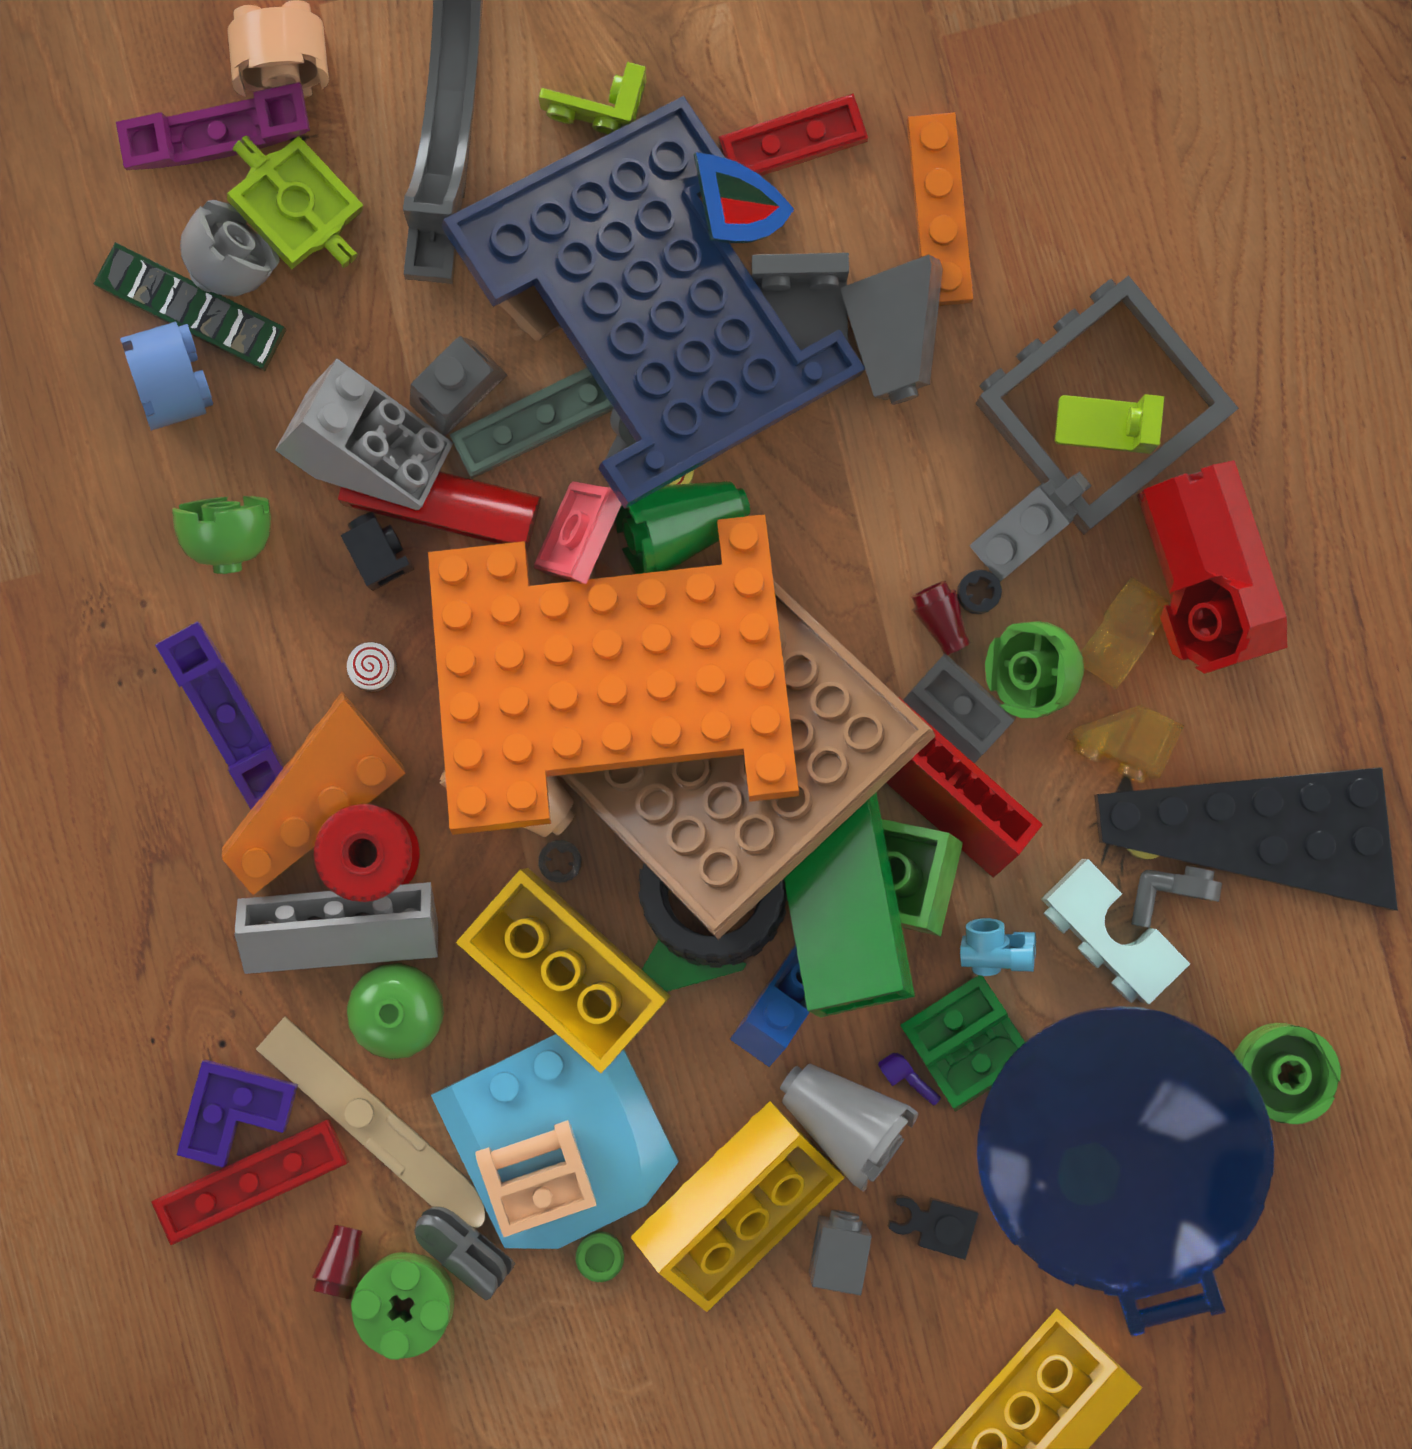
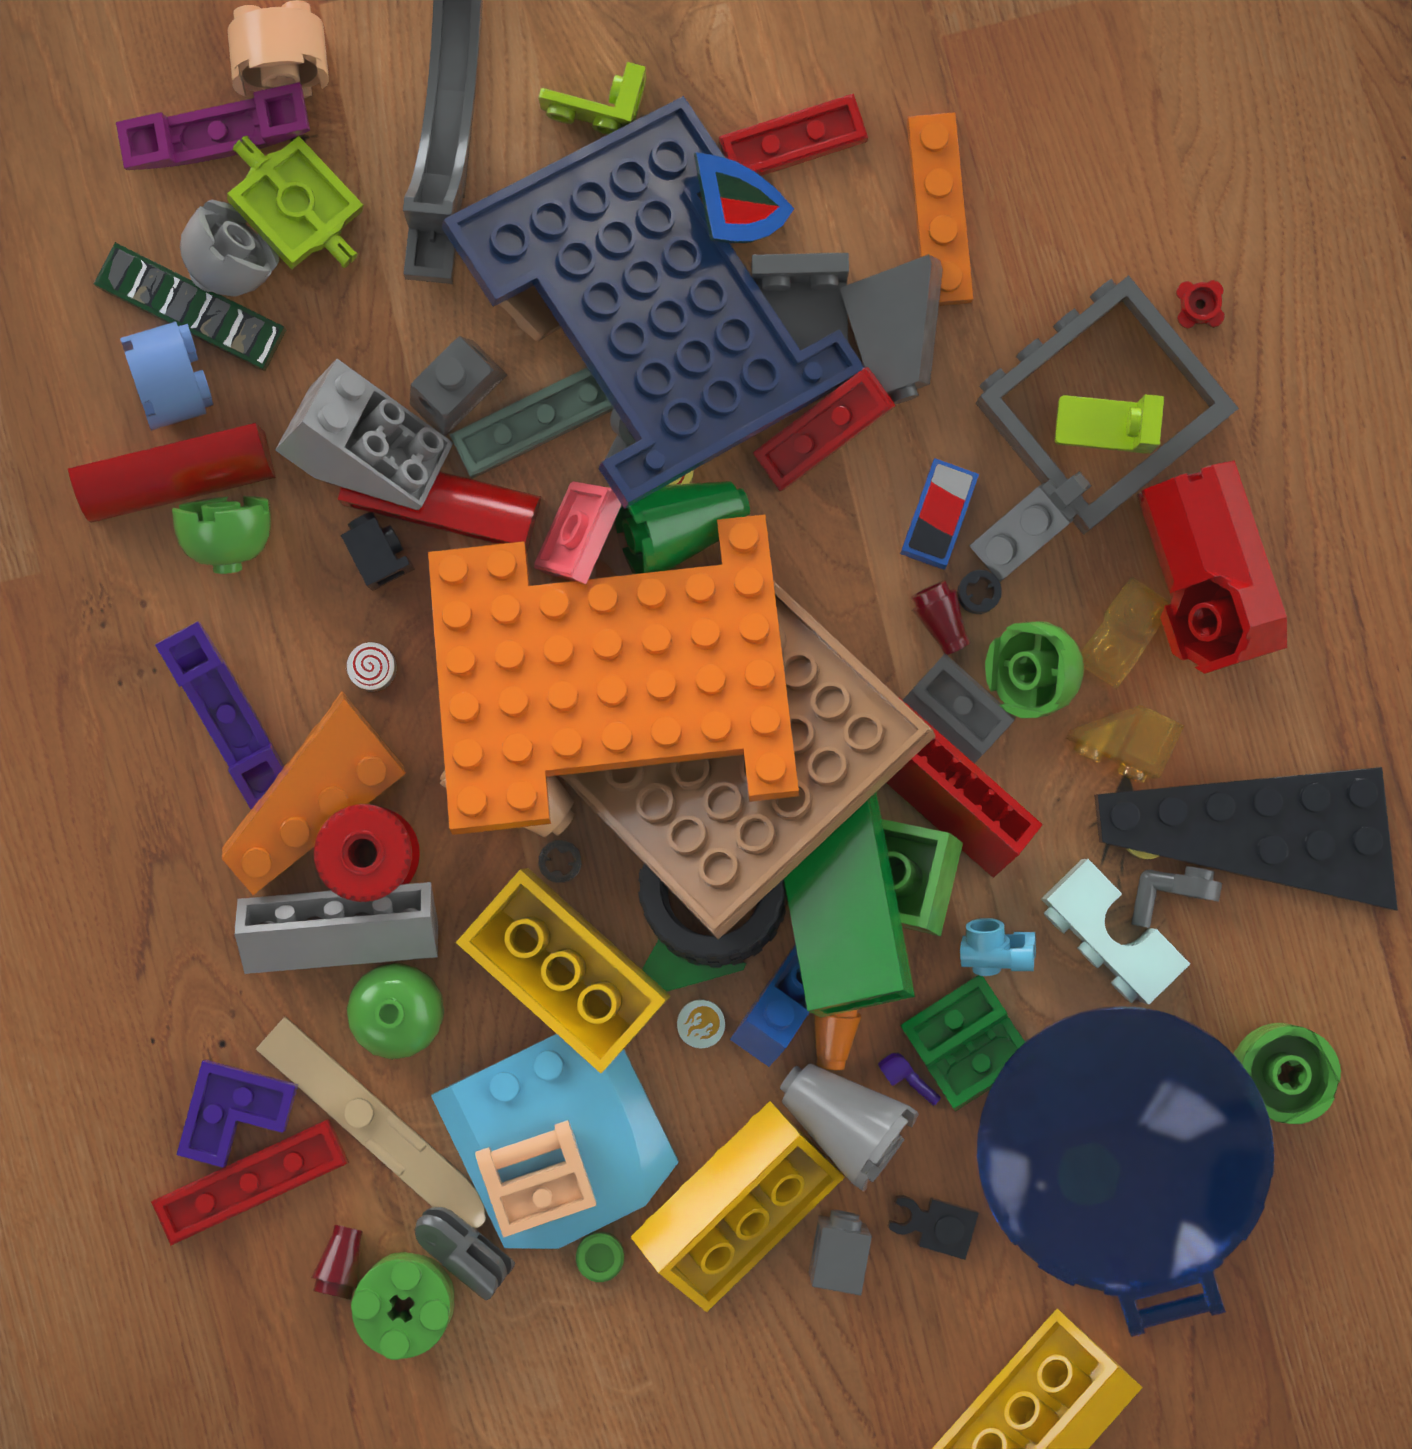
(172, 472): none -> red brick
(701, 1023): none -> light aqua tile
(824, 429): none -> red tile
(834, 1038): none -> orange cone
(939, 514): none -> slope
(1210, 294): none -> red plate

